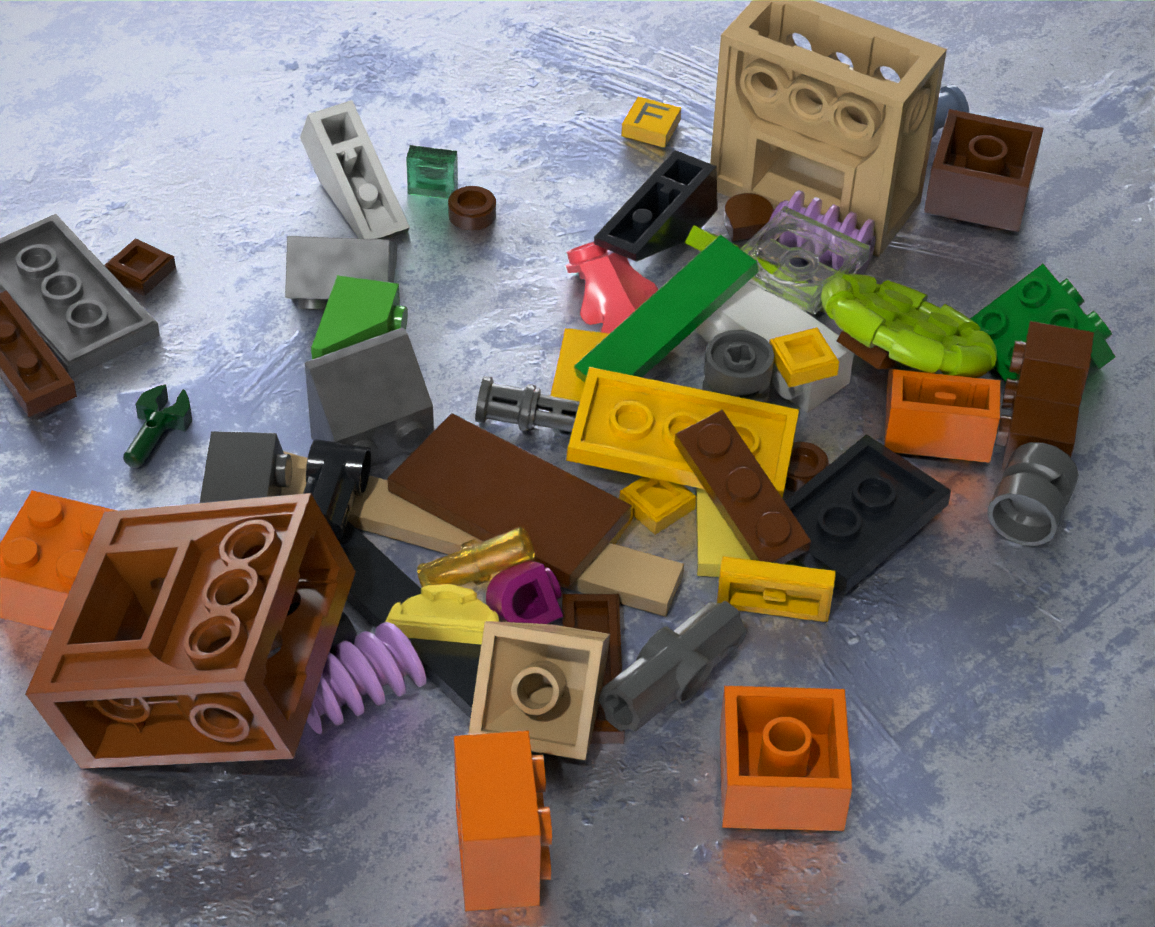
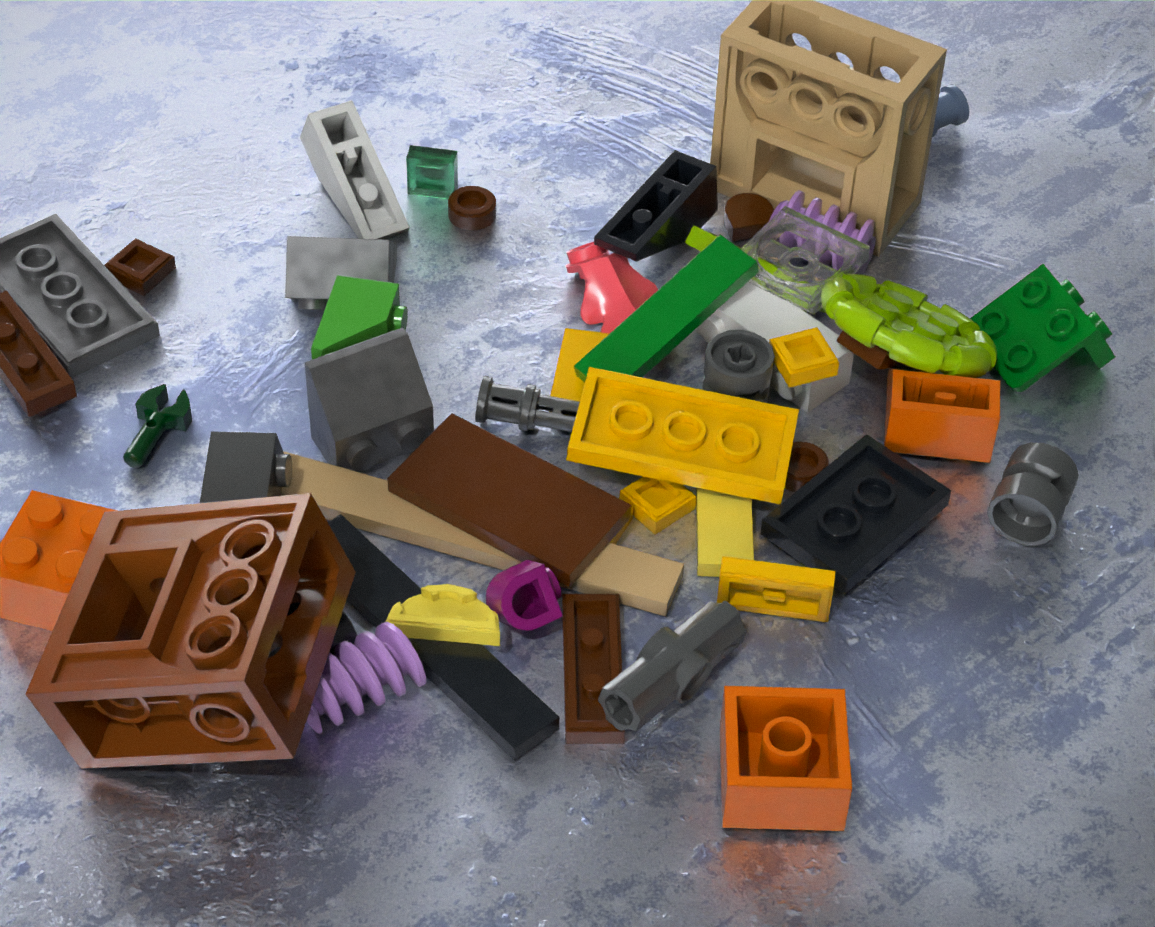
(335, 477): black piece -> none
(478, 560): clear yellow pin -> none
(501, 820): orange brick -> none
(541, 683): tan slope -> none
(651, 122): yellow tile -> none
(741, 490): reddish brown plate -> none
(983, 170): reddish brown brick -> none
(1047, 390): reddish brown brick -> none

